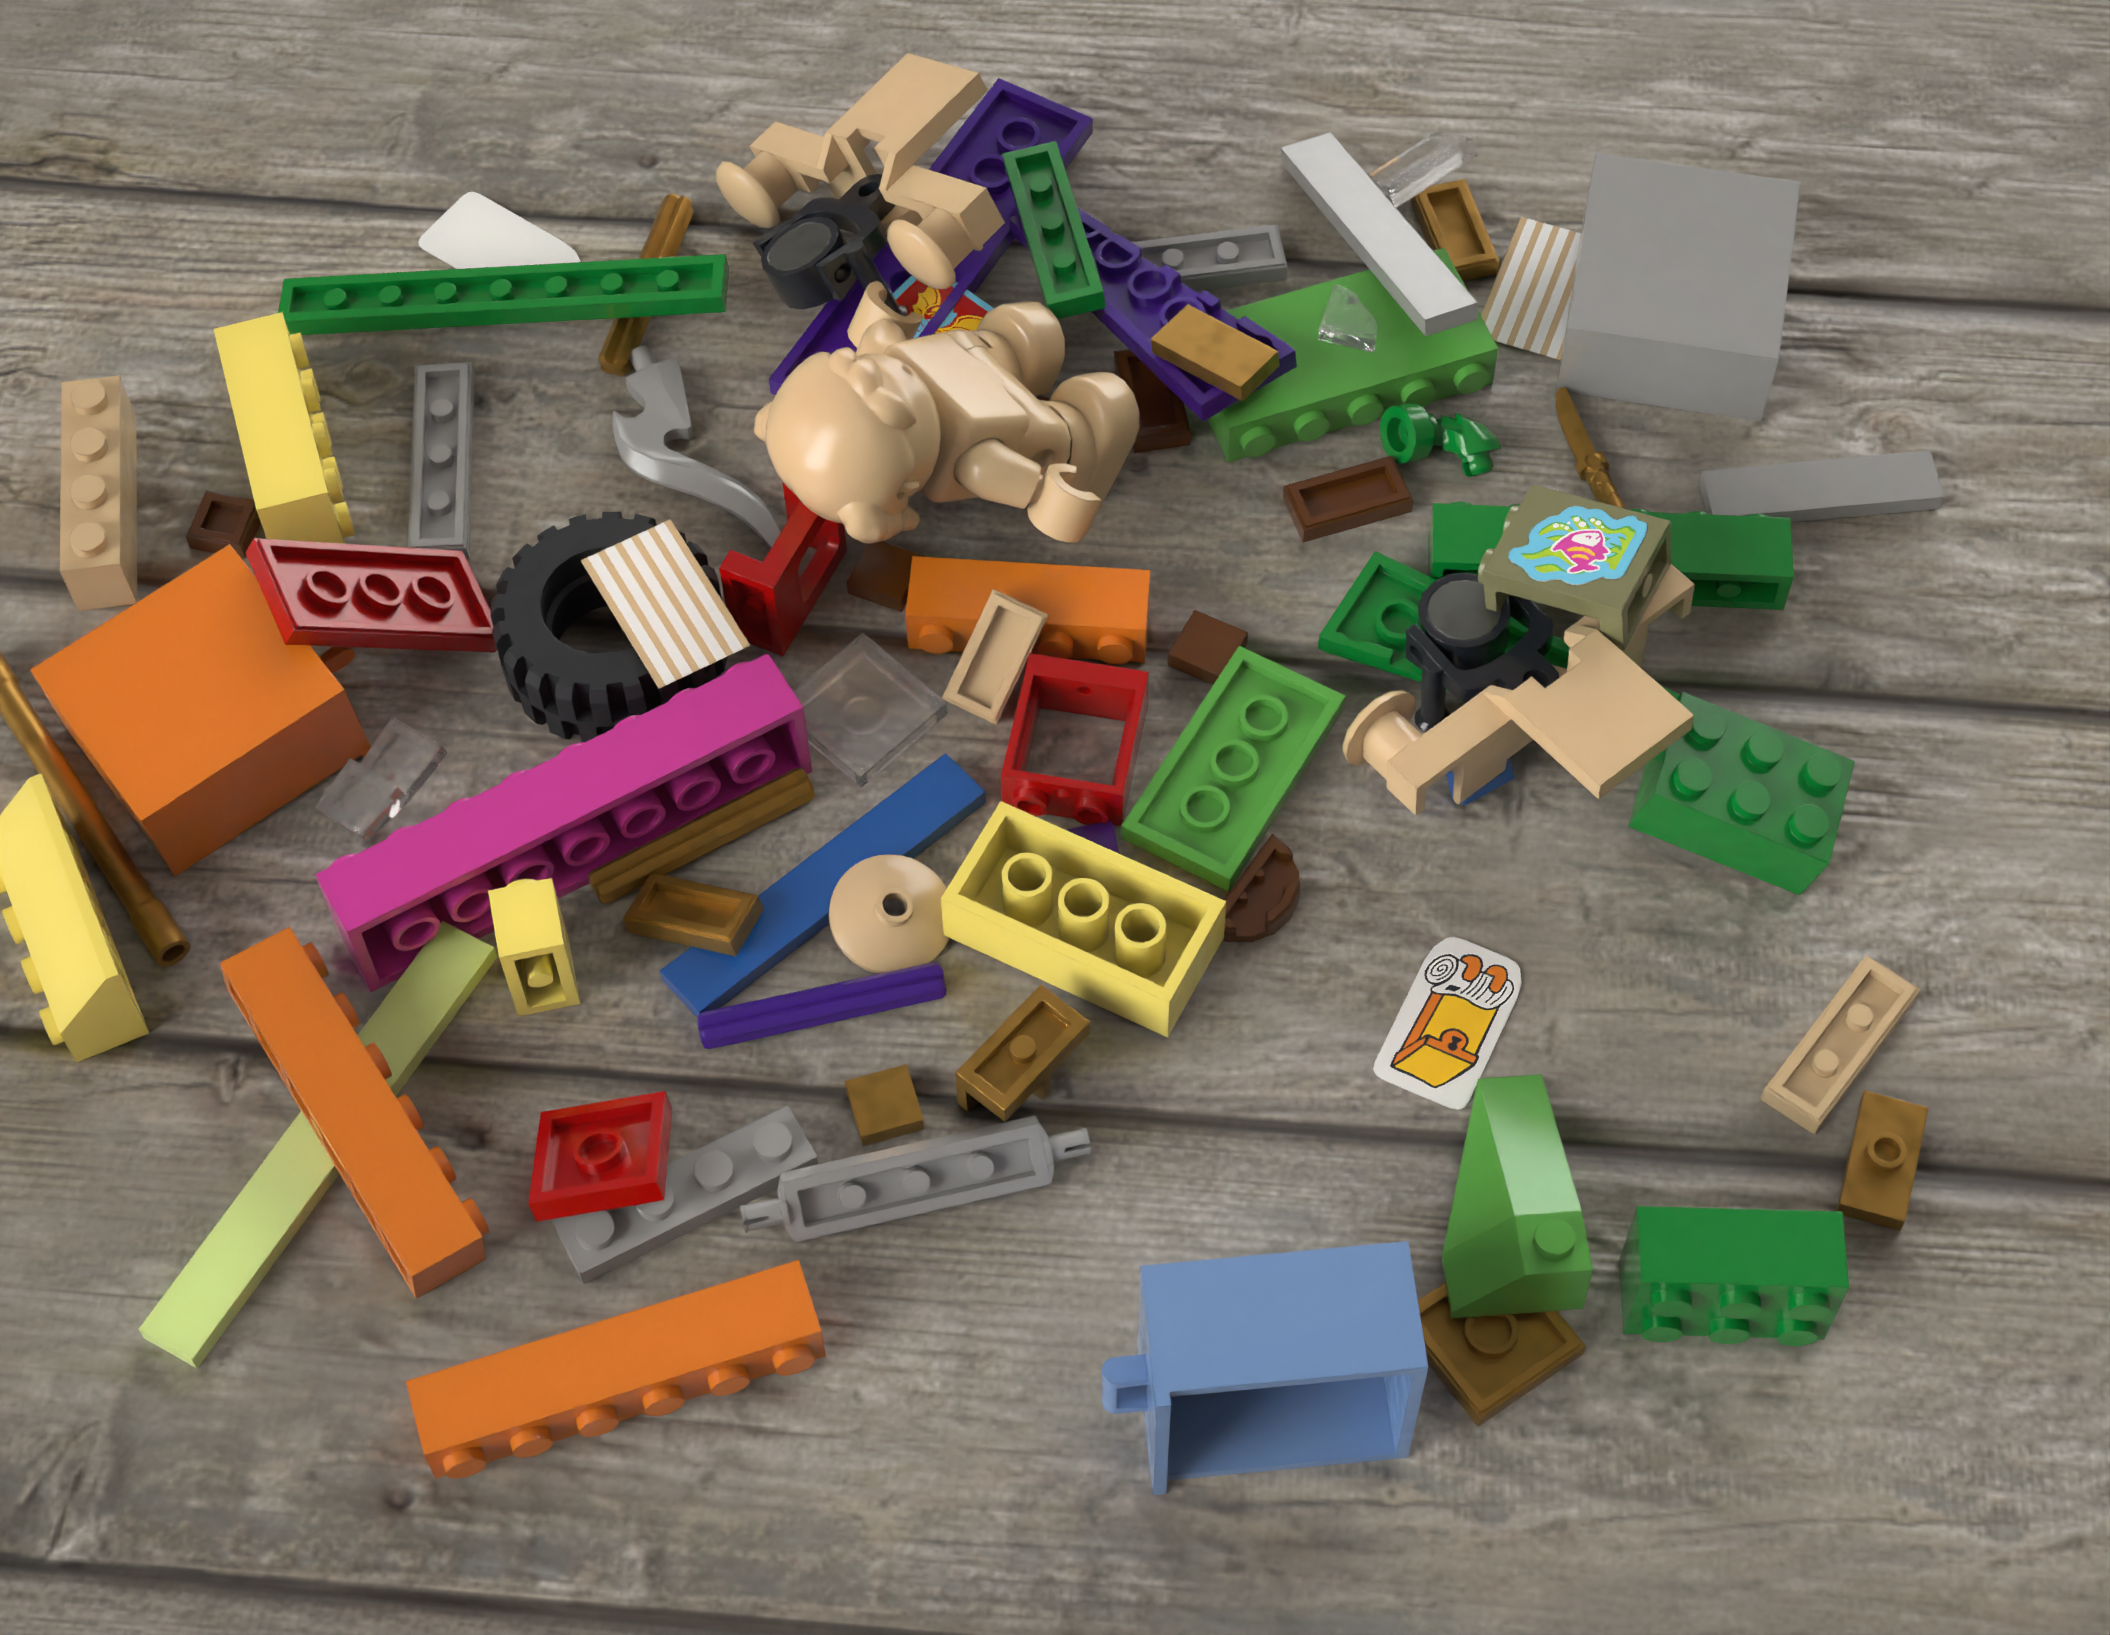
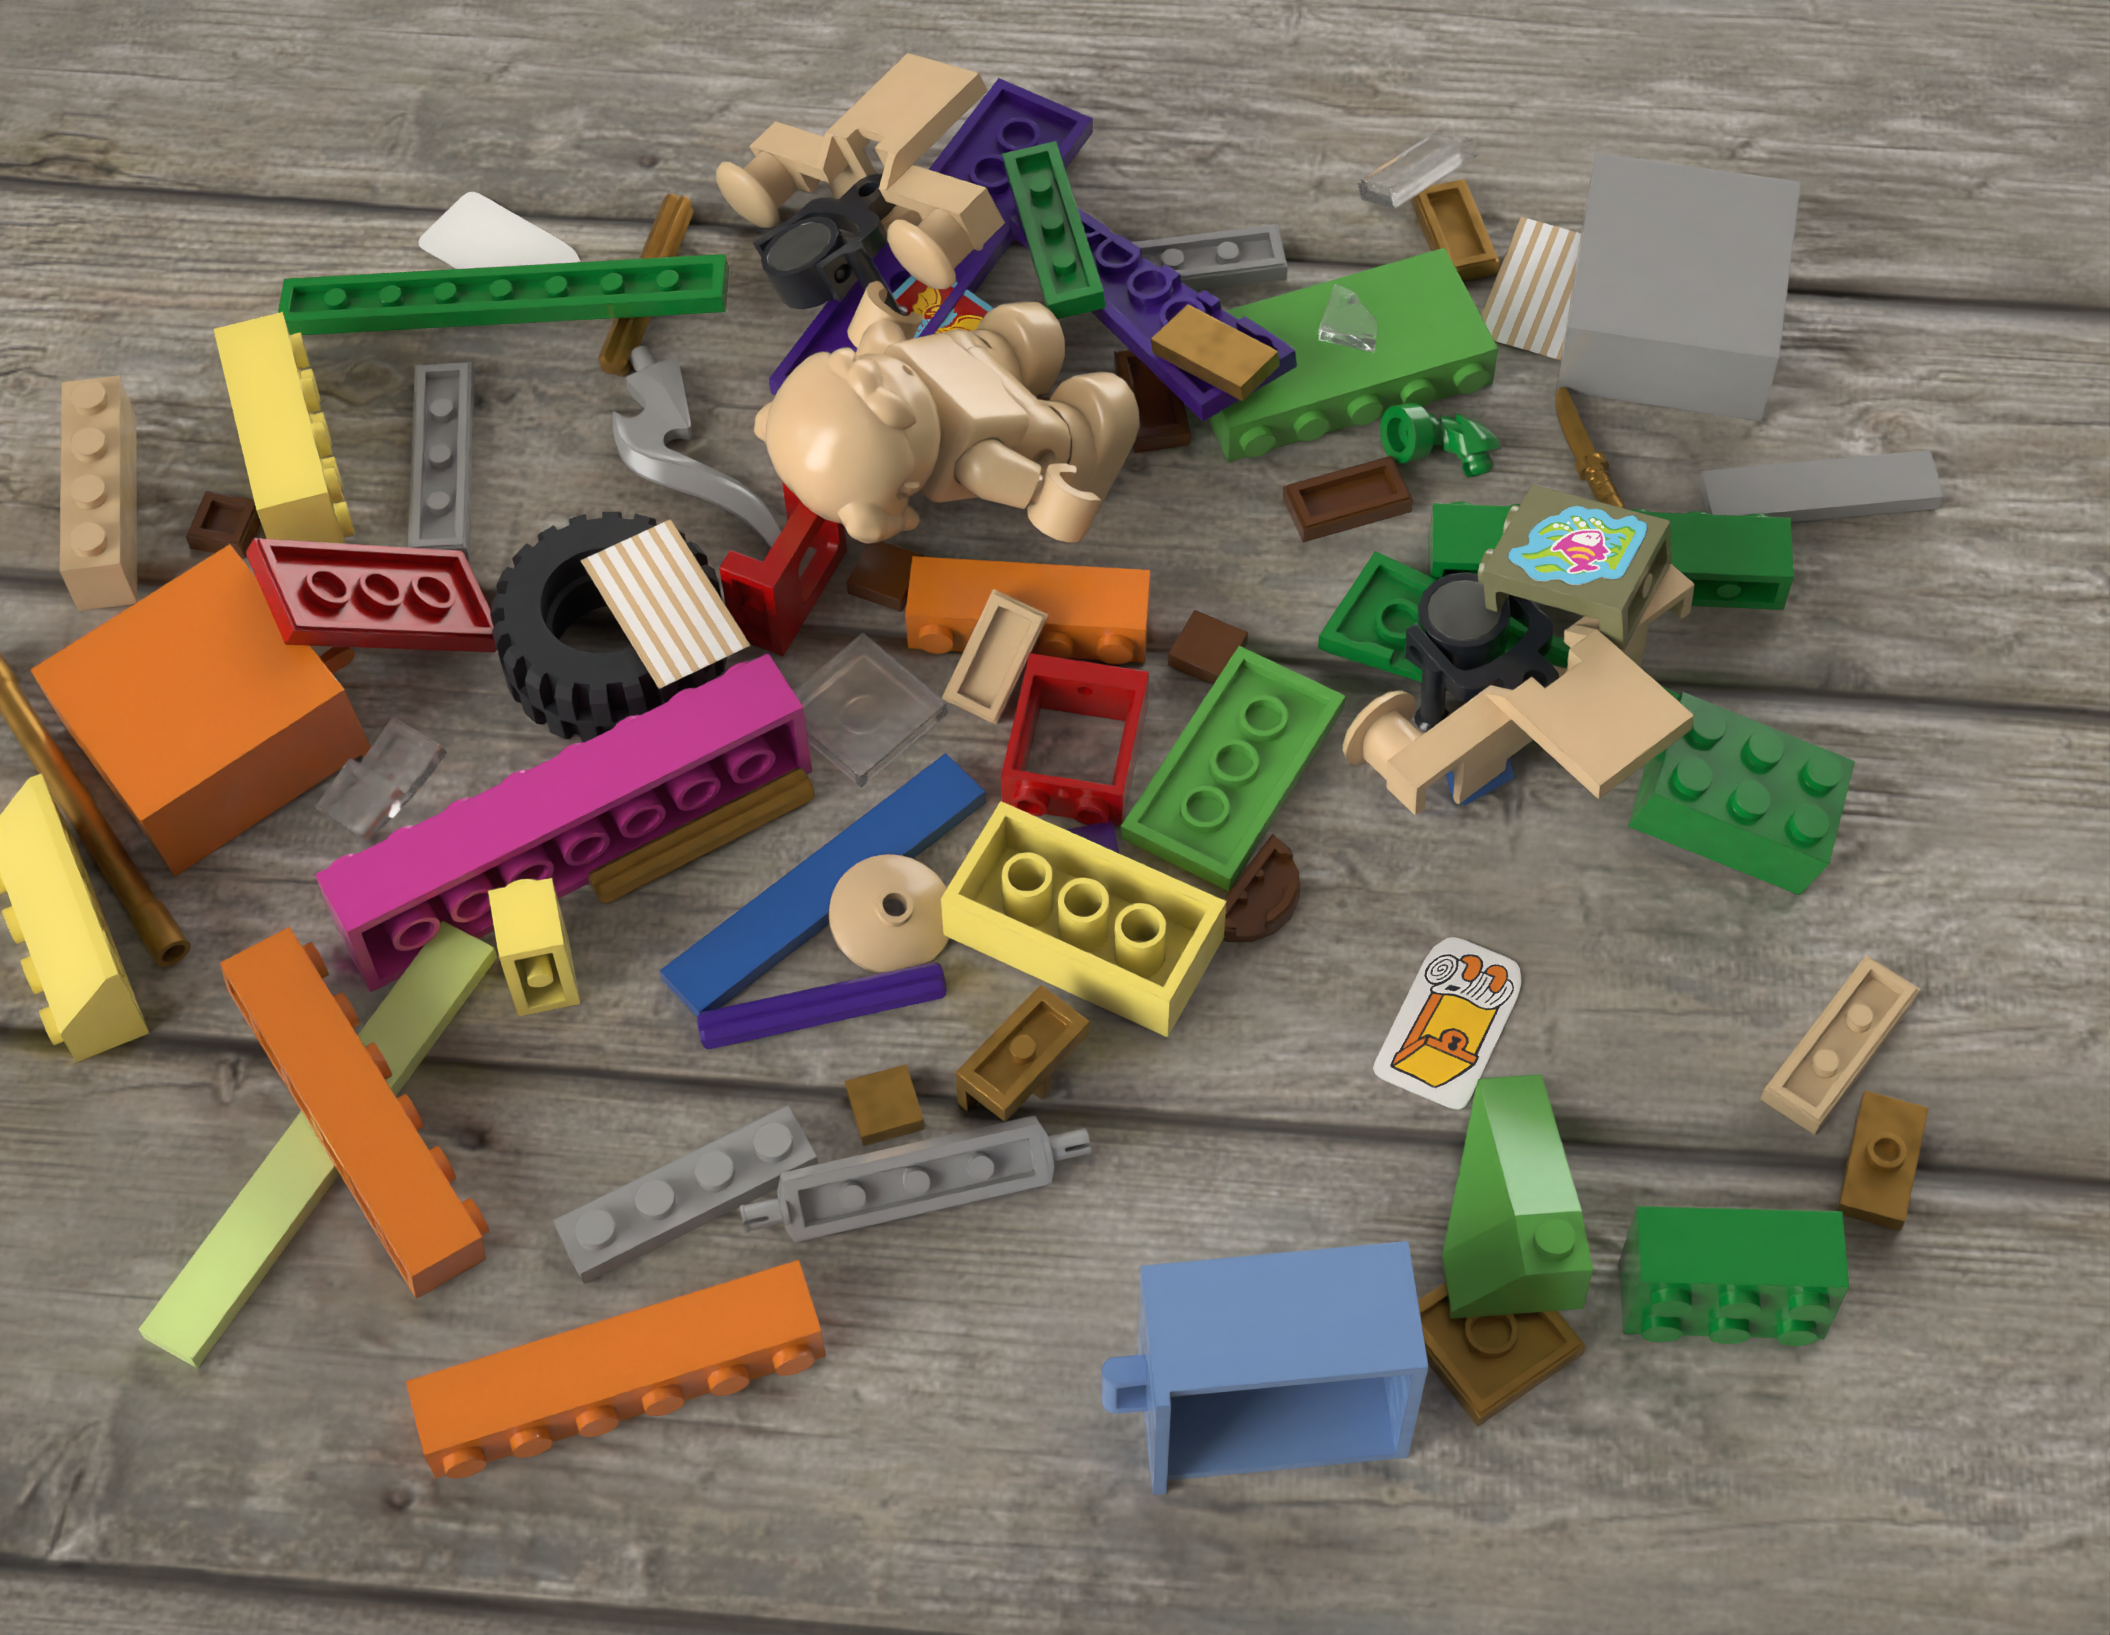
(601, 1156): red plate -> none
(693, 914): pearl gold tile -> none
(1379, 234): tile -> none

